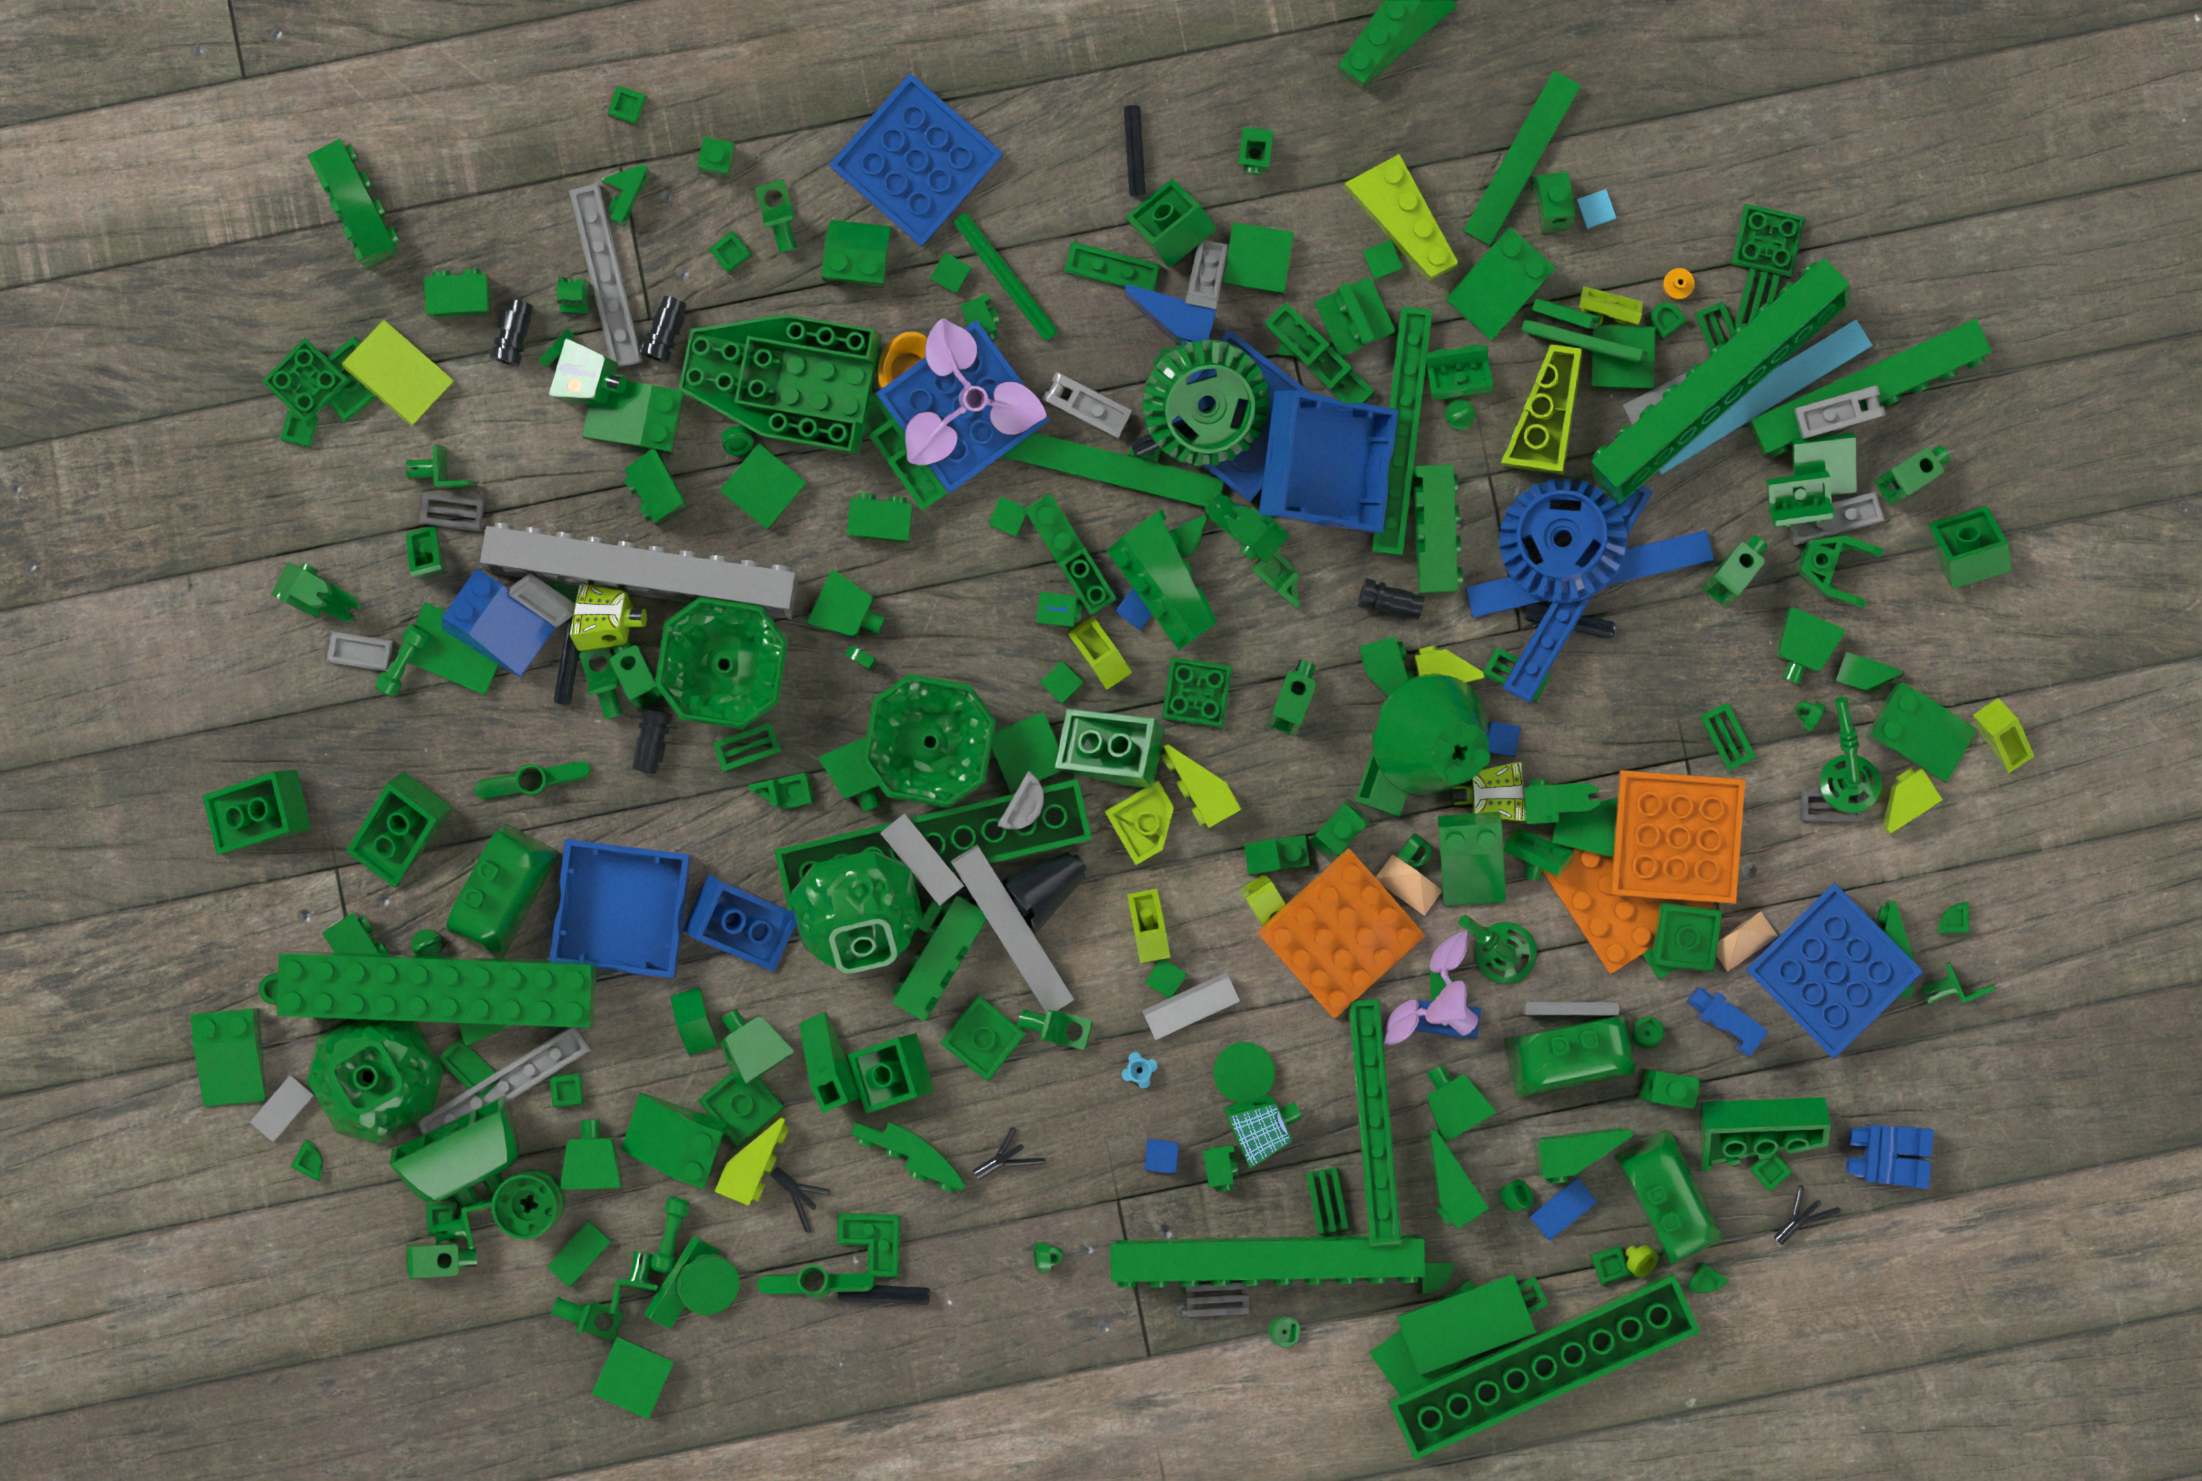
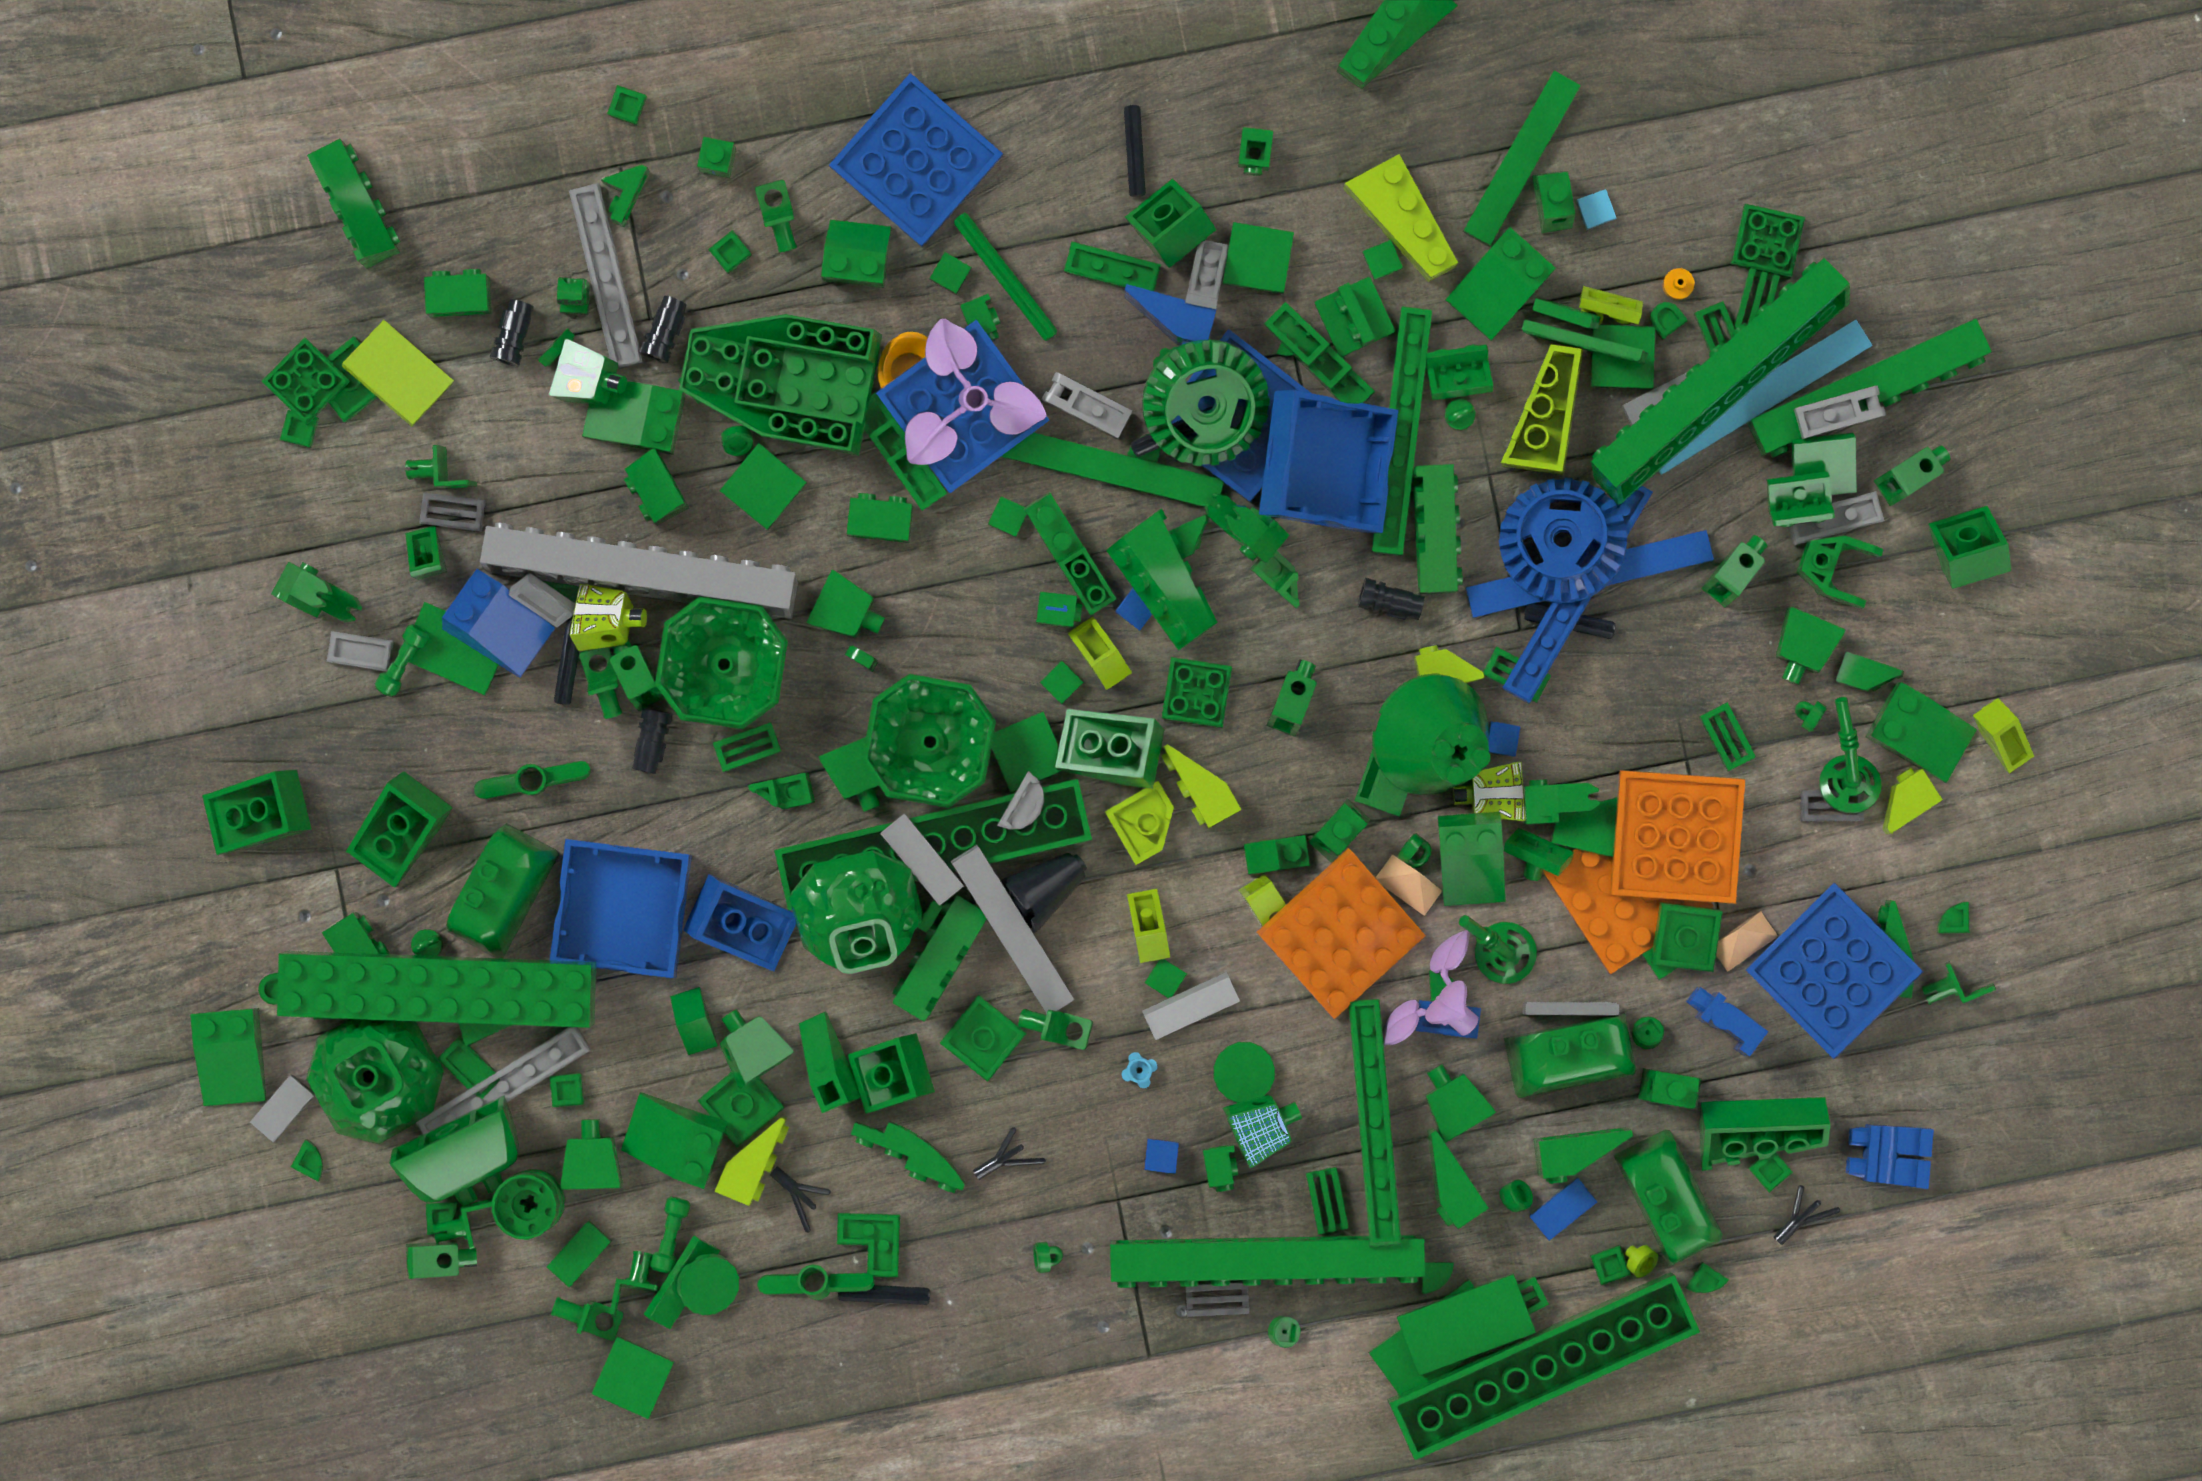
(1385, 664): green slope -> none

